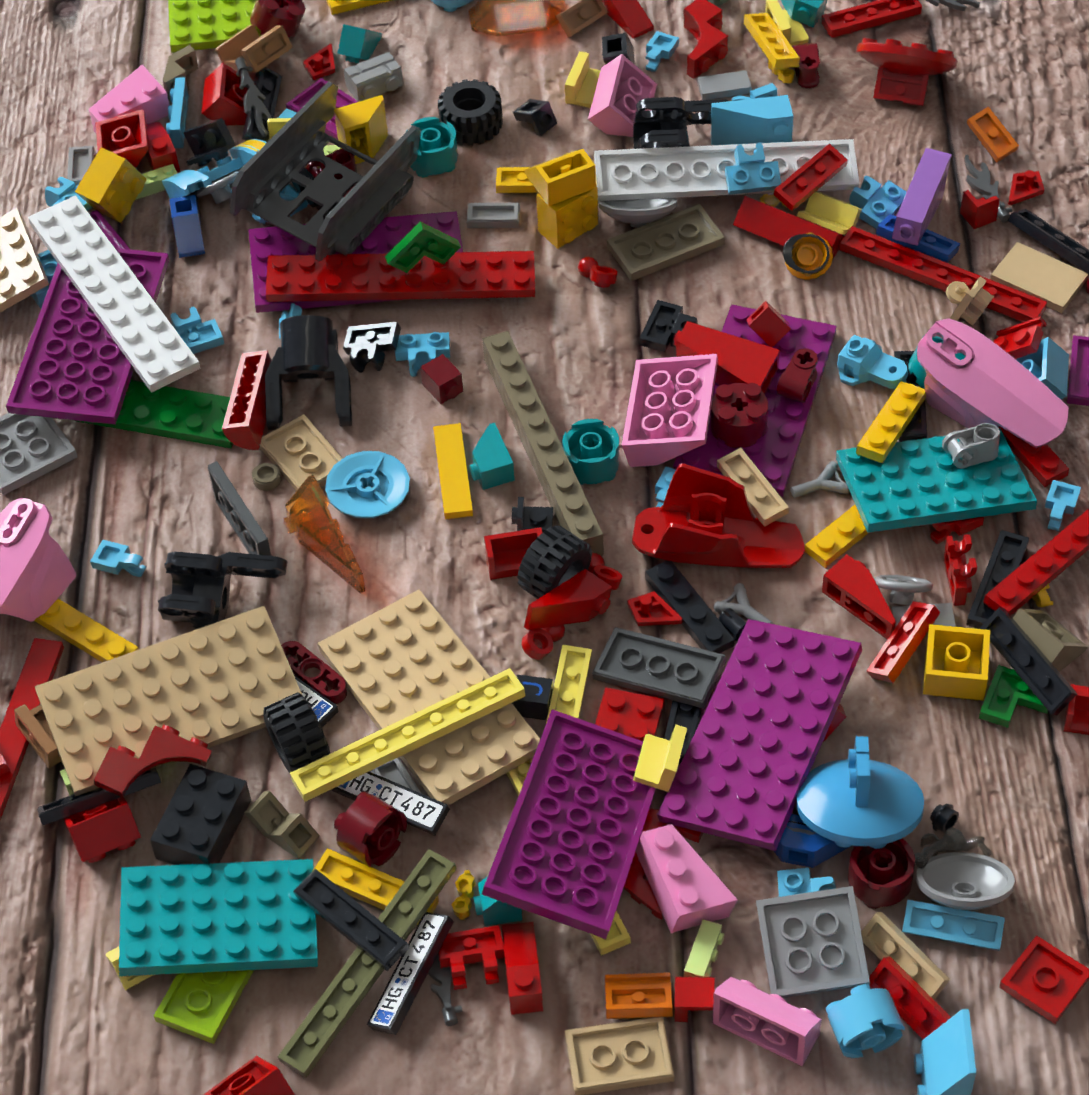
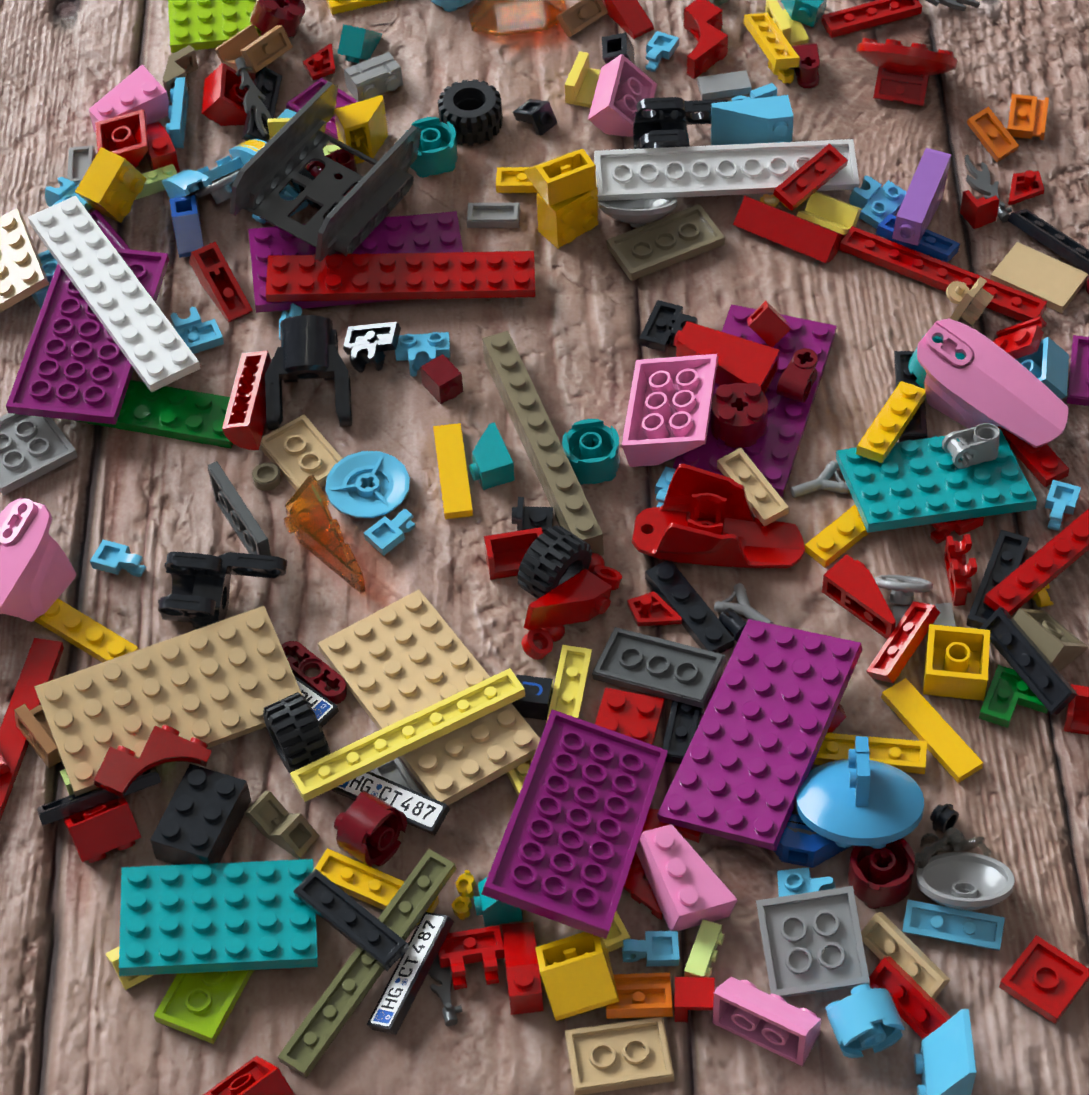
(209, 142): black bracket -> none
(219, 281): none -> red slope
(388, 534): none -> medium azure plate
(422, 242): green plate -> none
(577, 974): none -> yellow slope
(600, 275): red plate -> none
(658, 948): none -> medium azure plate
(660, 759): light yellow panel -> none
(751, 172): medium azure plate -> none
(807, 256): light orange piece -> none
(867, 362): medium azure piece -> none
(900, 753): none -> yellow plate
(931, 727): none -> yellow tile
(1027, 116): none -> orange plate

